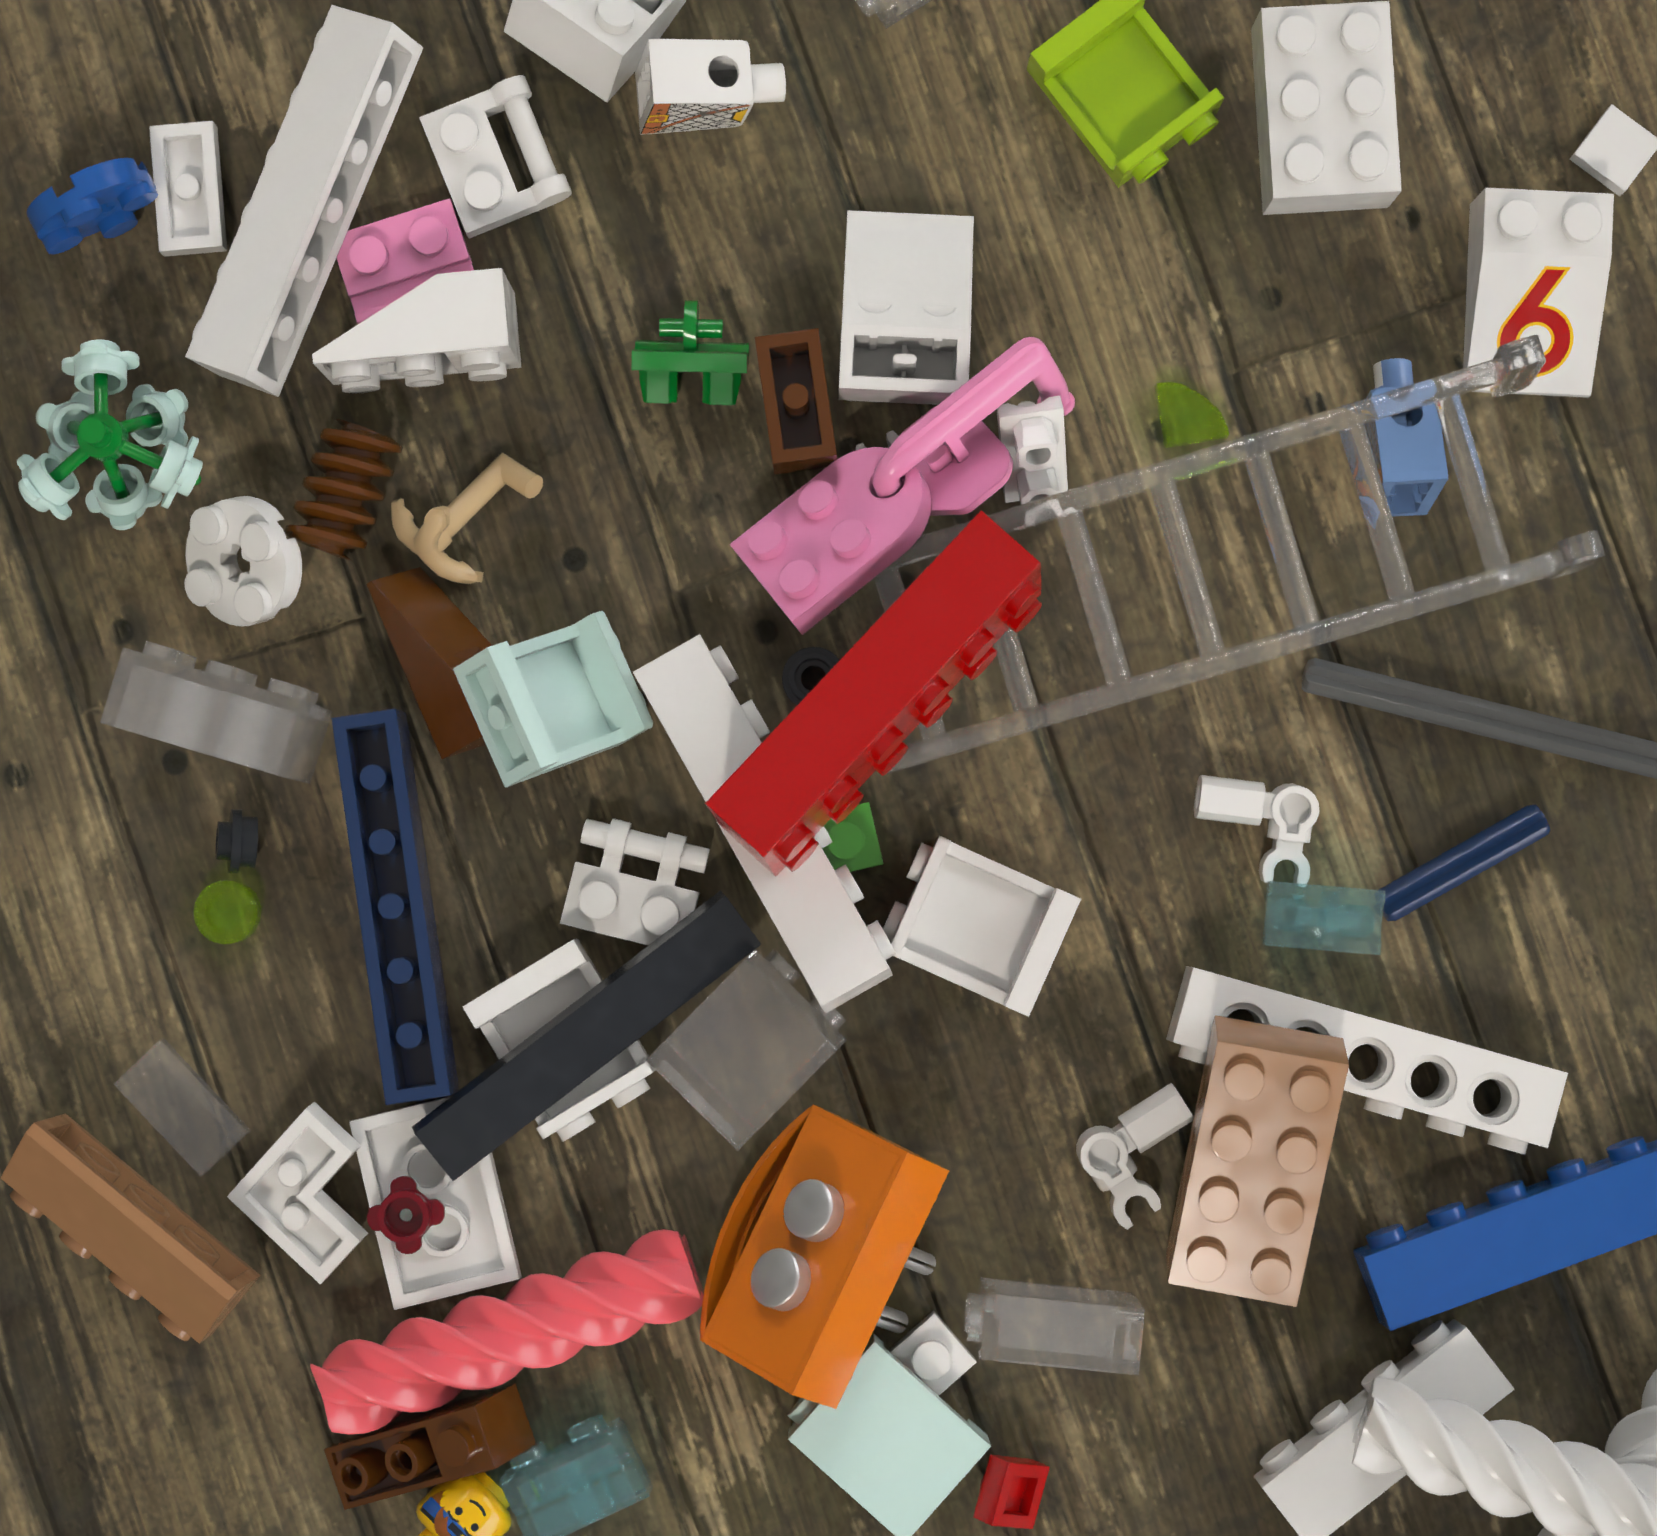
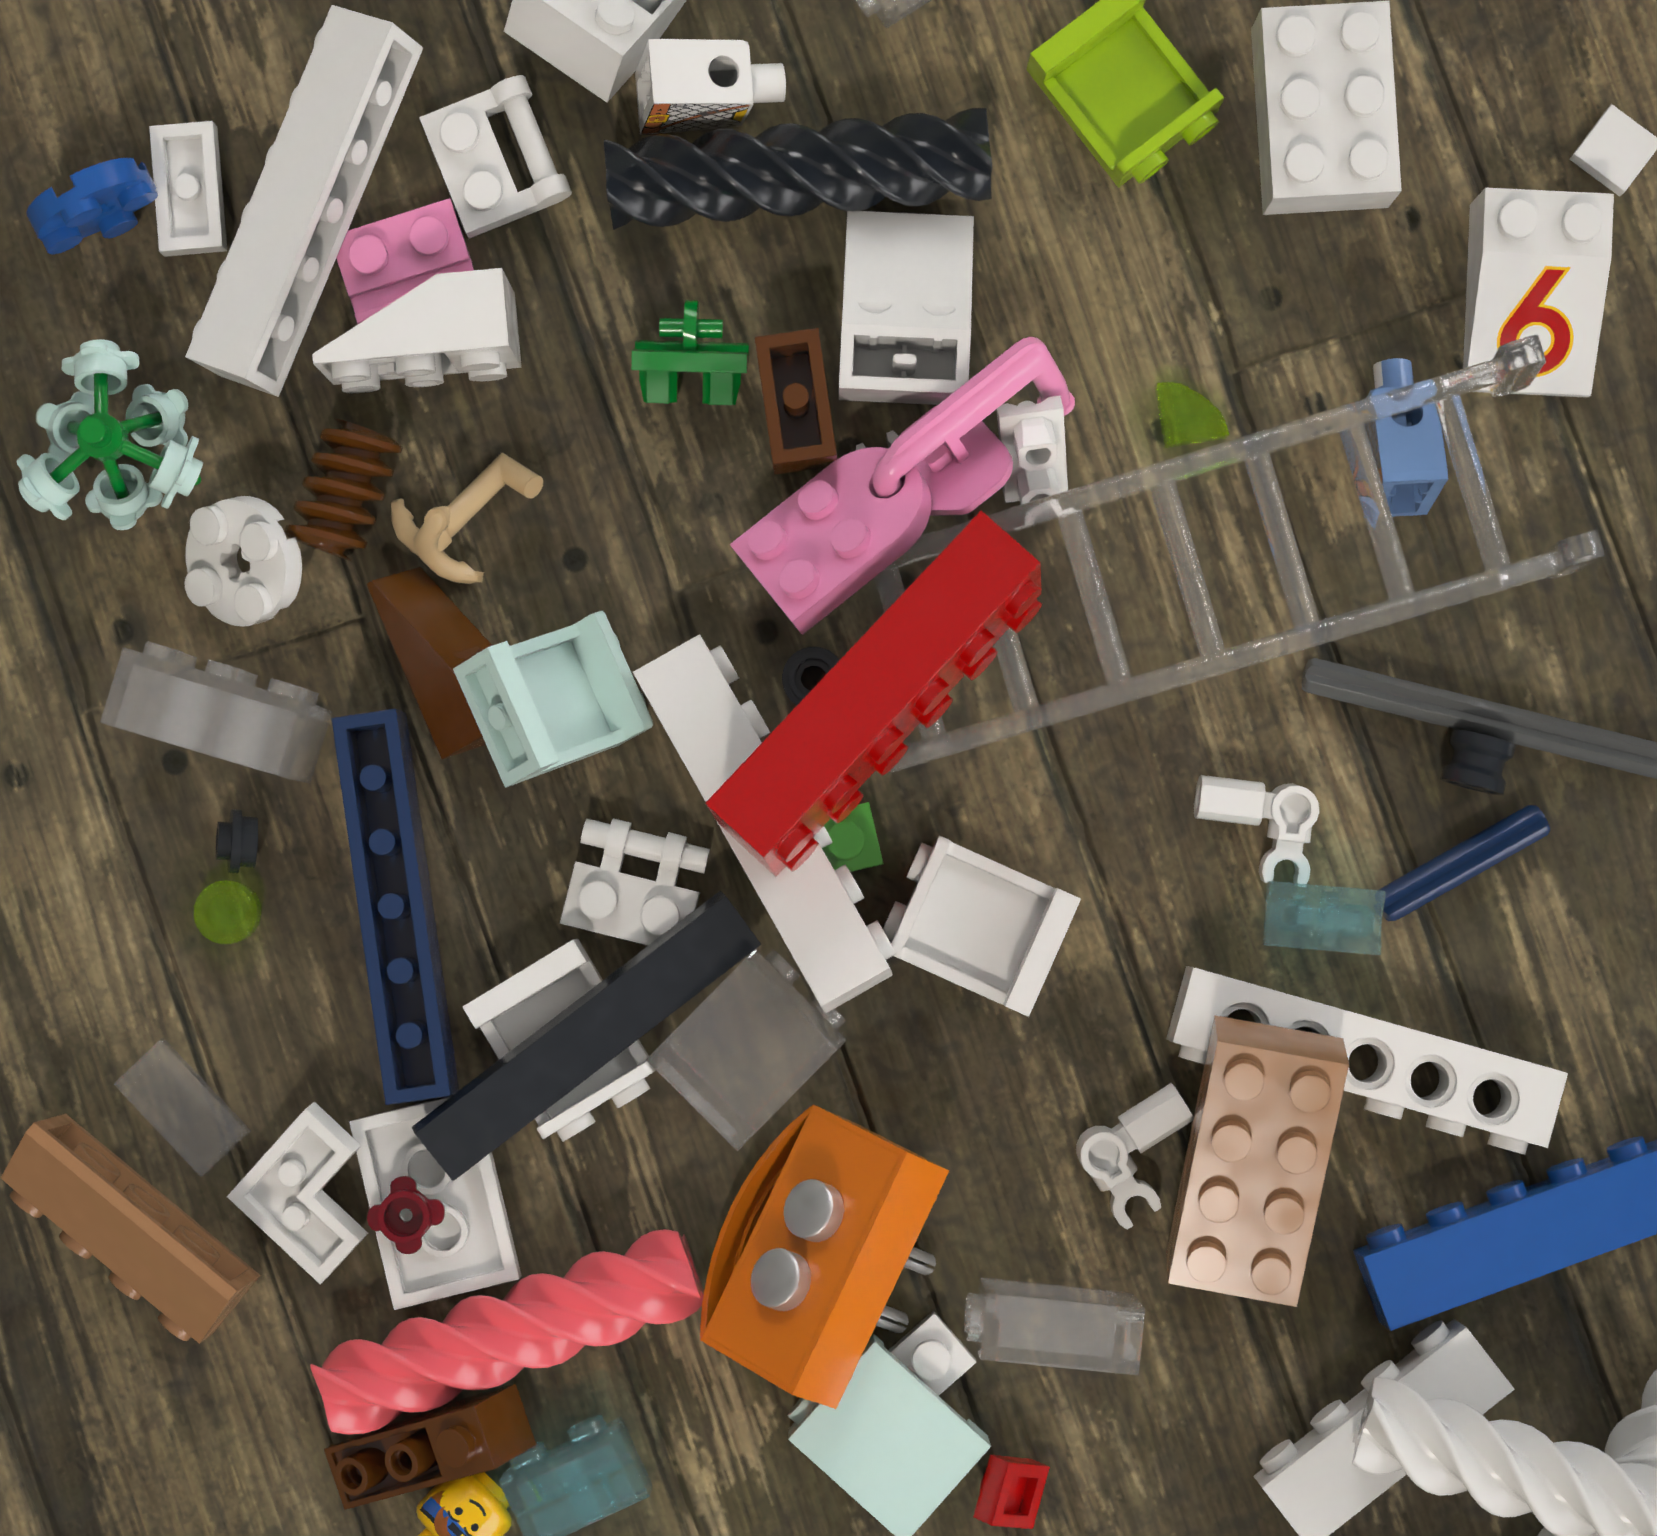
(797, 169): none -> black piece
(1478, 762): none -> black wheel

